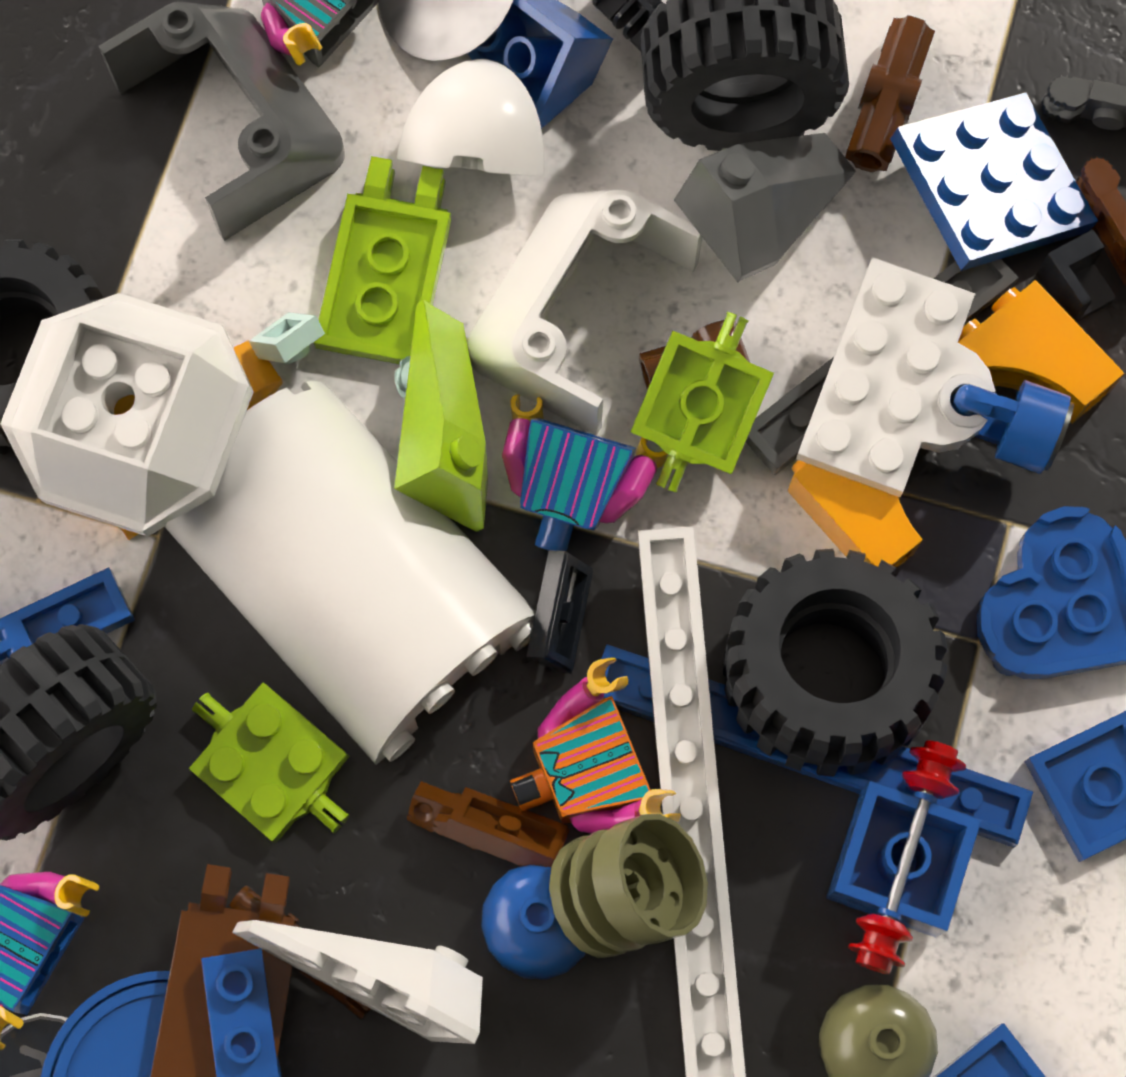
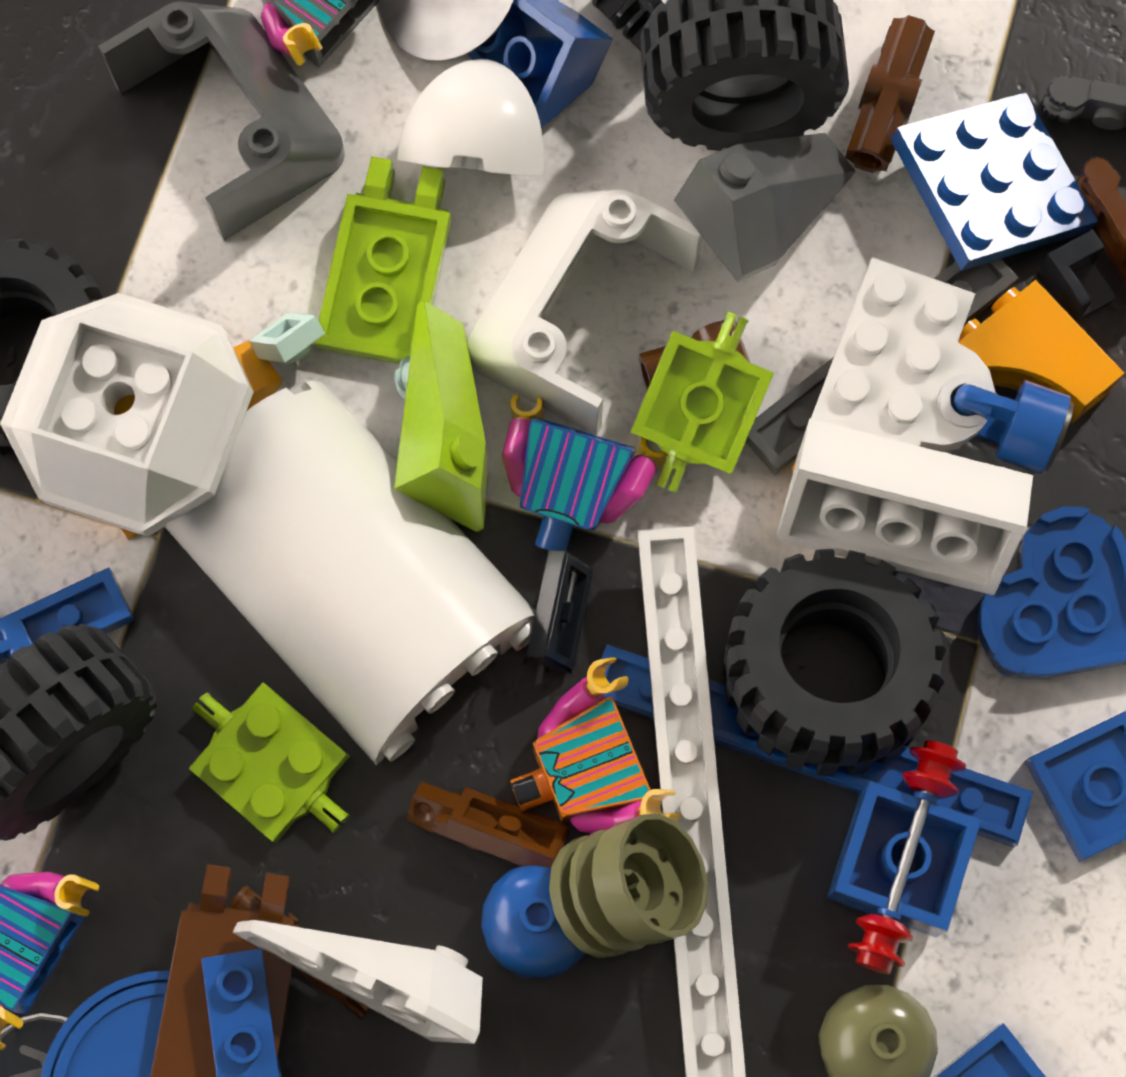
(905, 506): none -> white slope

